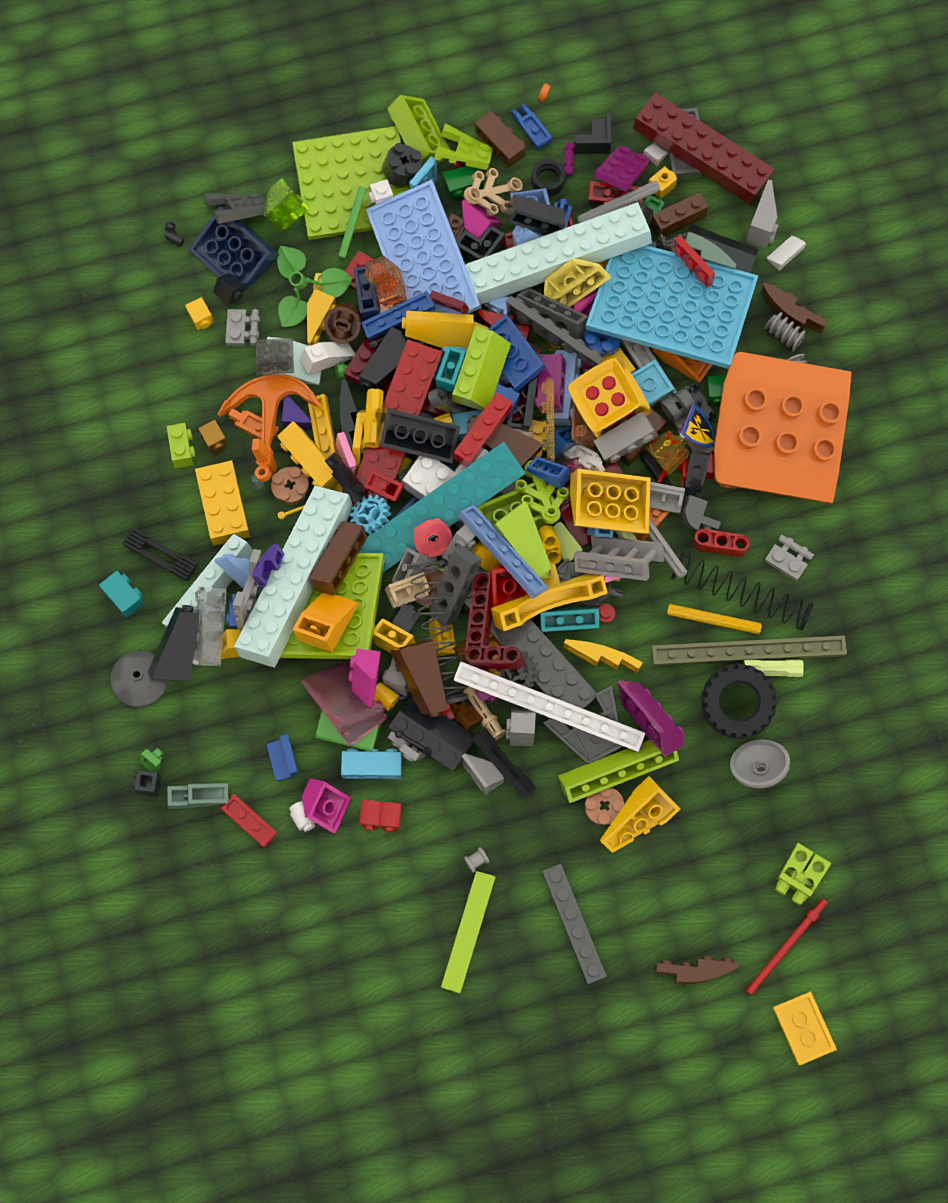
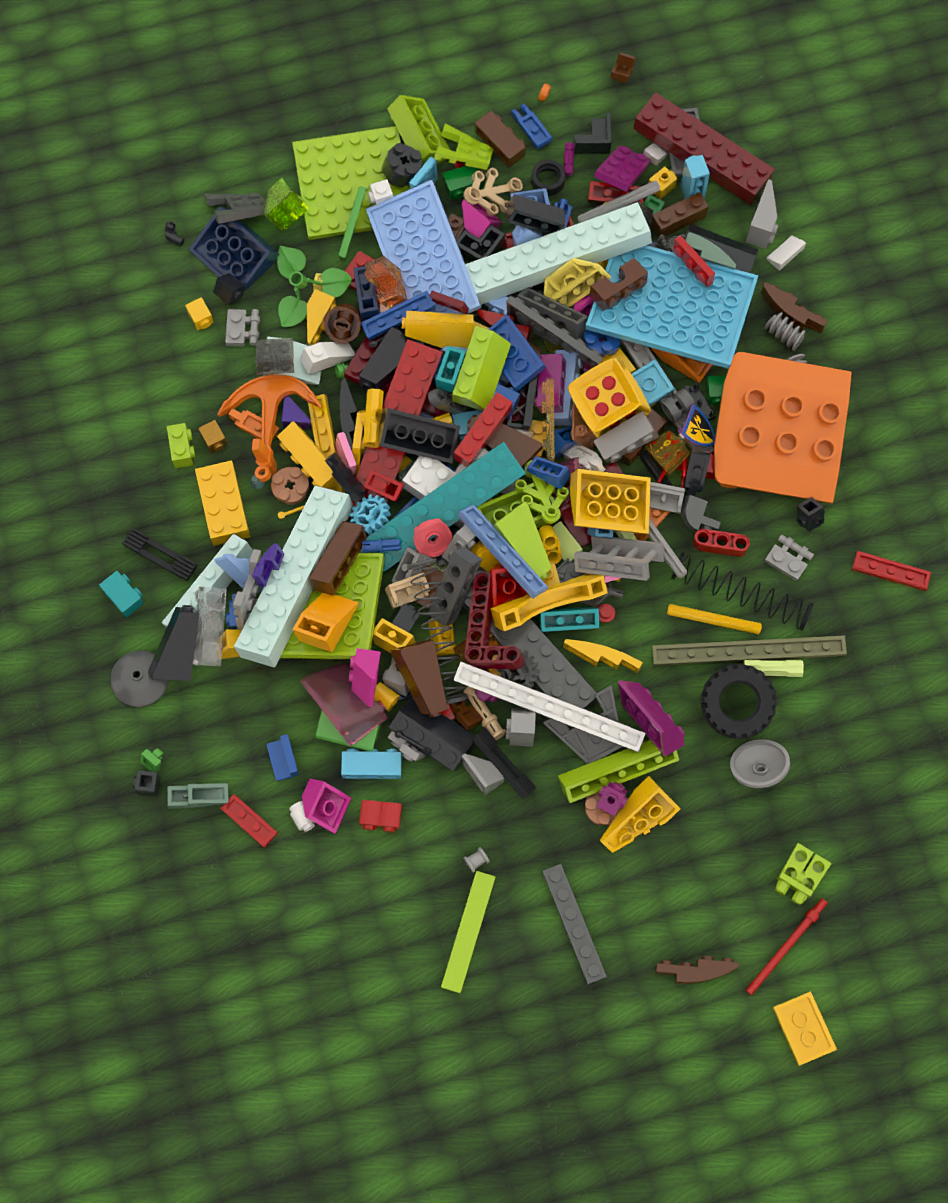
(381, 545): none -> blue axle
(607, 293): none -> reddish brown arch
(607, 801): none -> magenta brick
(623, 67): none -> reddish brown bracket
(694, 176): none -> medium azure brick
(810, 514): none -> black brick
(891, 570): none -> red tile

